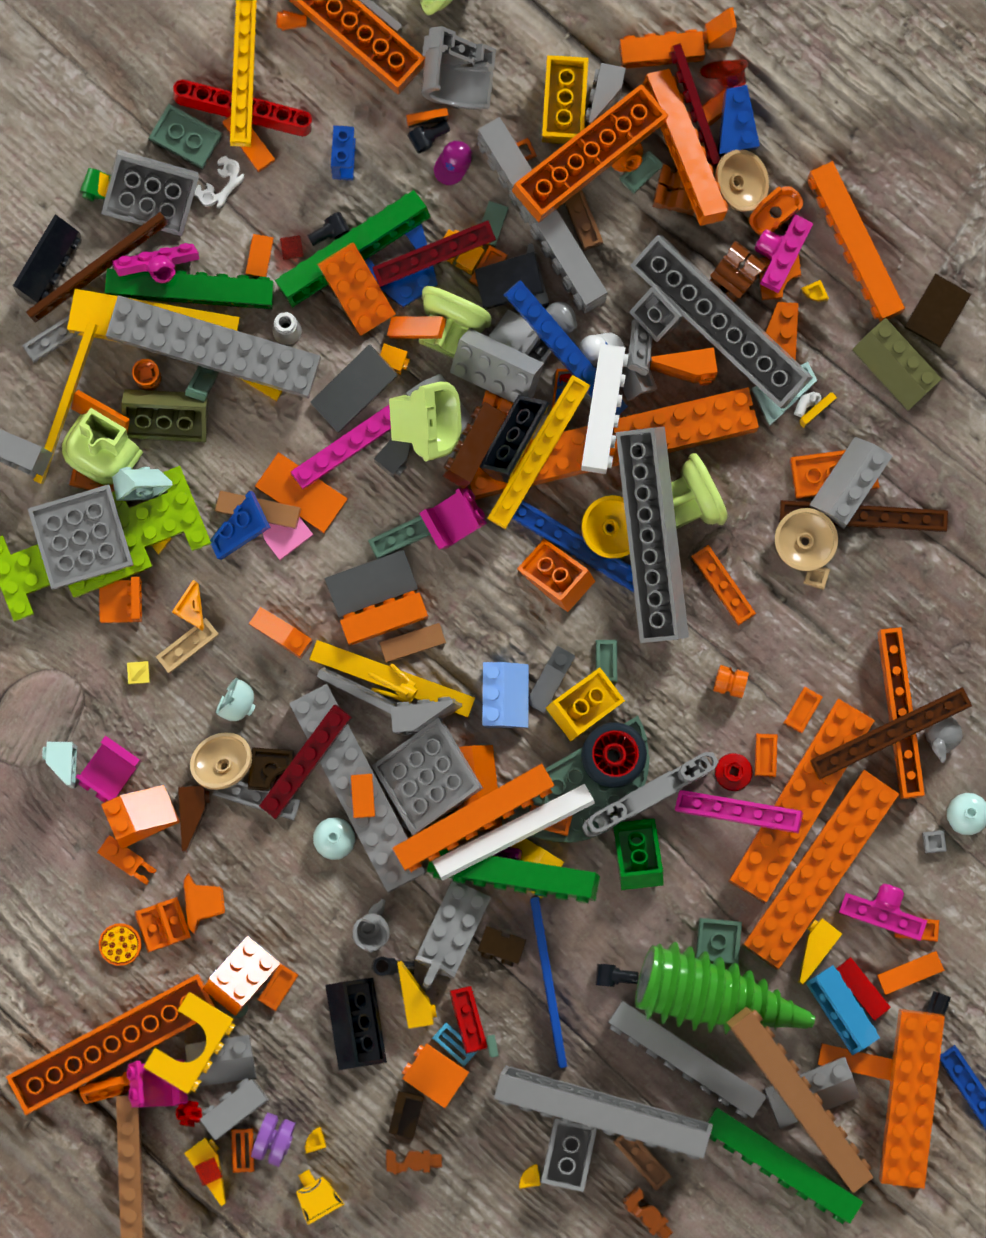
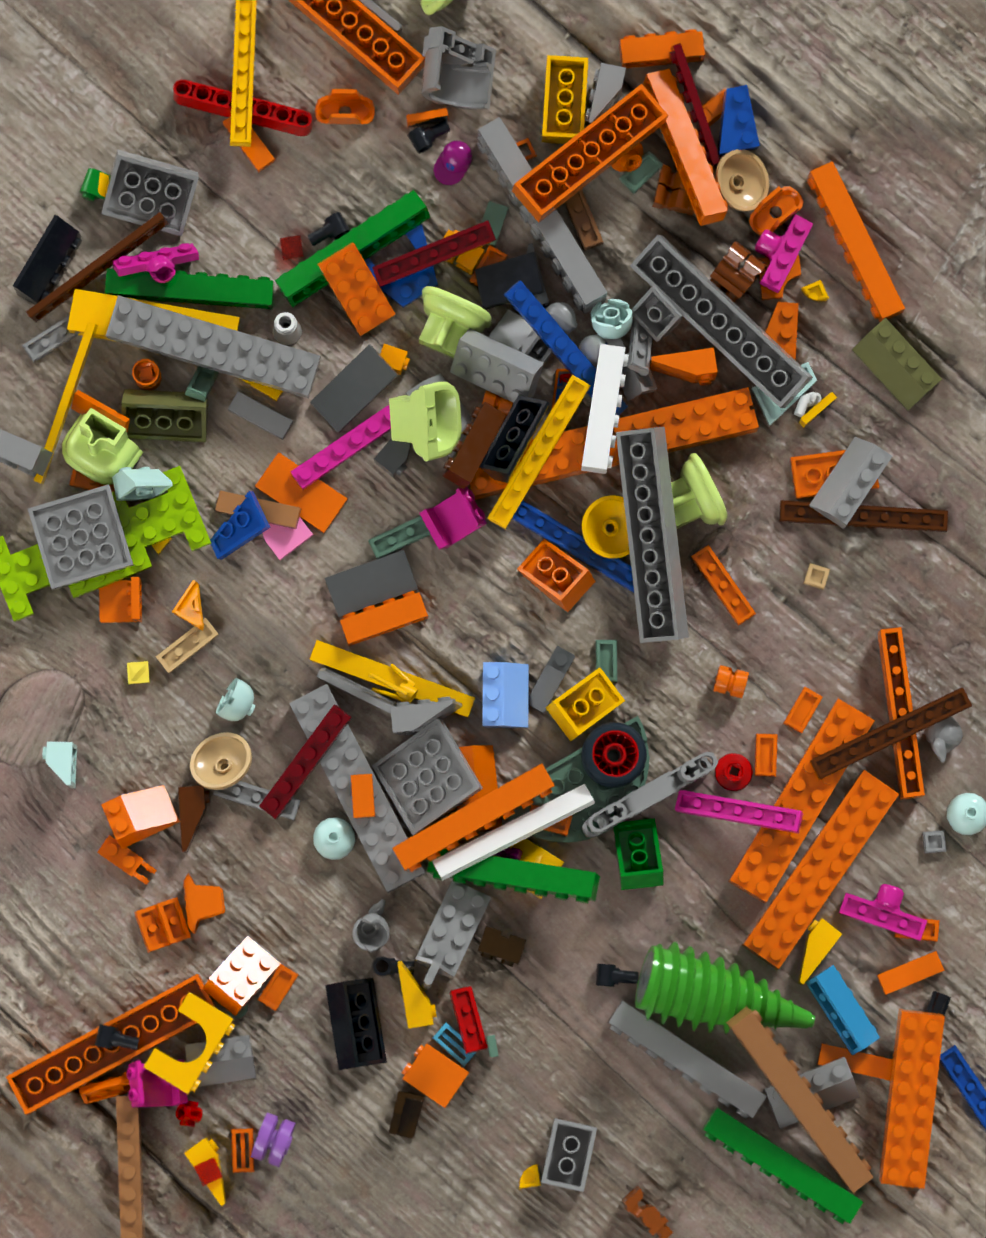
(108, 770): dark pink panel -> none
(111, 1038): none -> black pin
(120, 944): tile -> none
(185, 136): sand green tile -> none
(208, 197): white helmet -> none
(233, 1108): light grey brick -> none
(259, 256): orange tile -> none
(260, 415): none -> light grey tile
(267, 766): dark brown tile -> none
(281, 632): orange slope -> none
(289, 20): orange cone -> none
(315, 1141): yellow tile -> none
(317, 1197): yellow torso -> none
(328, 108): none -> orange piece
(343, 153): blue panel -> none
(412, 642): medium nougat tile -> none
(414, 1160): dark orange hips -> none
(416, 327): orange tile -> none
(548, 982): blue tile -> none
(603, 1111): light grey brick -> none
(612, 319): none -> light aqua cylinder
(643, 1161): medium nougat tile -> none
(719, 939): sand green tile -> none
(720, 30): orange slope -> none
(727, 72): clear red piece -> none
(816, 529): tan dish -> none
(863, 989): red tile -> none
(937, 310): dark brown tile -> none

